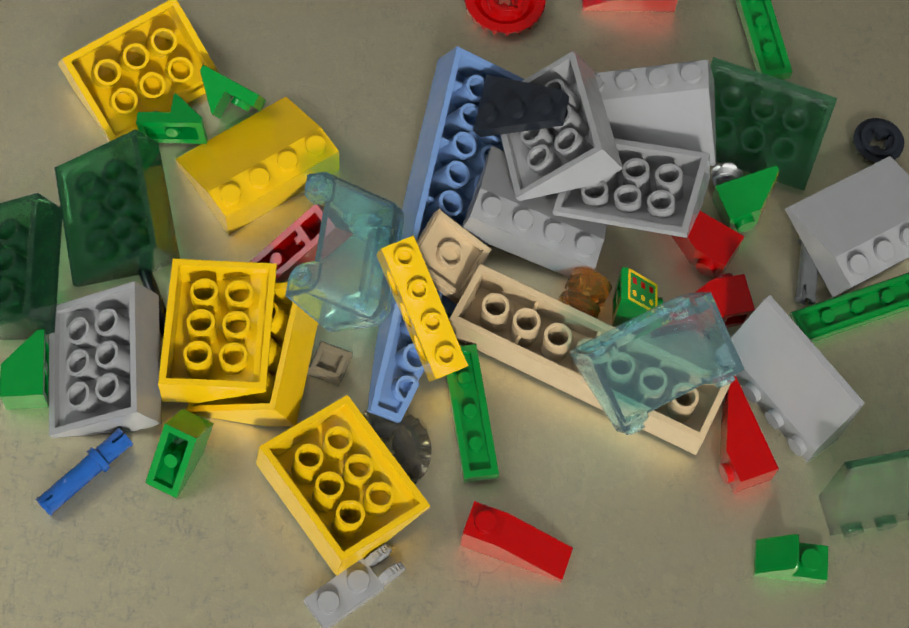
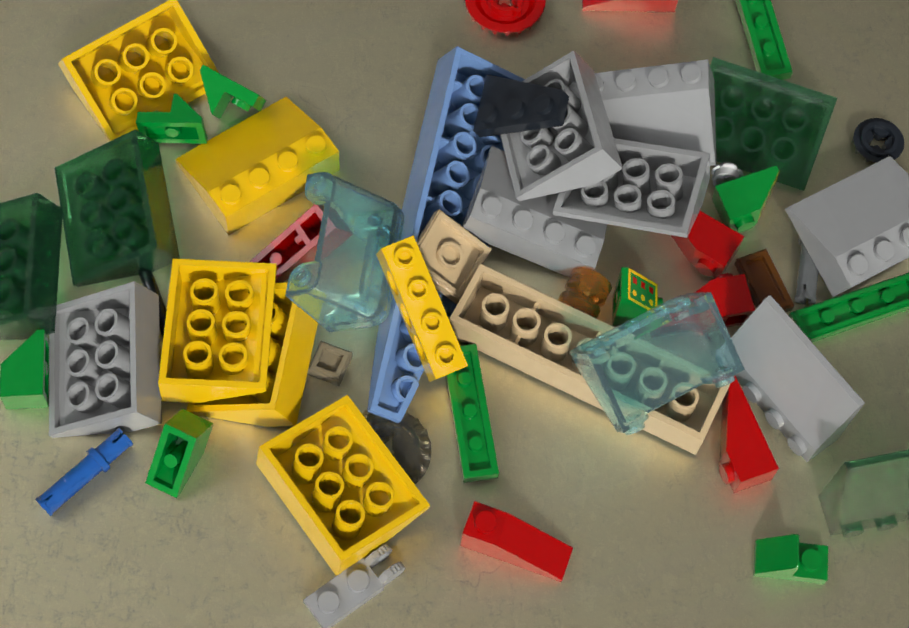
(763, 279): none -> reddish brown tile

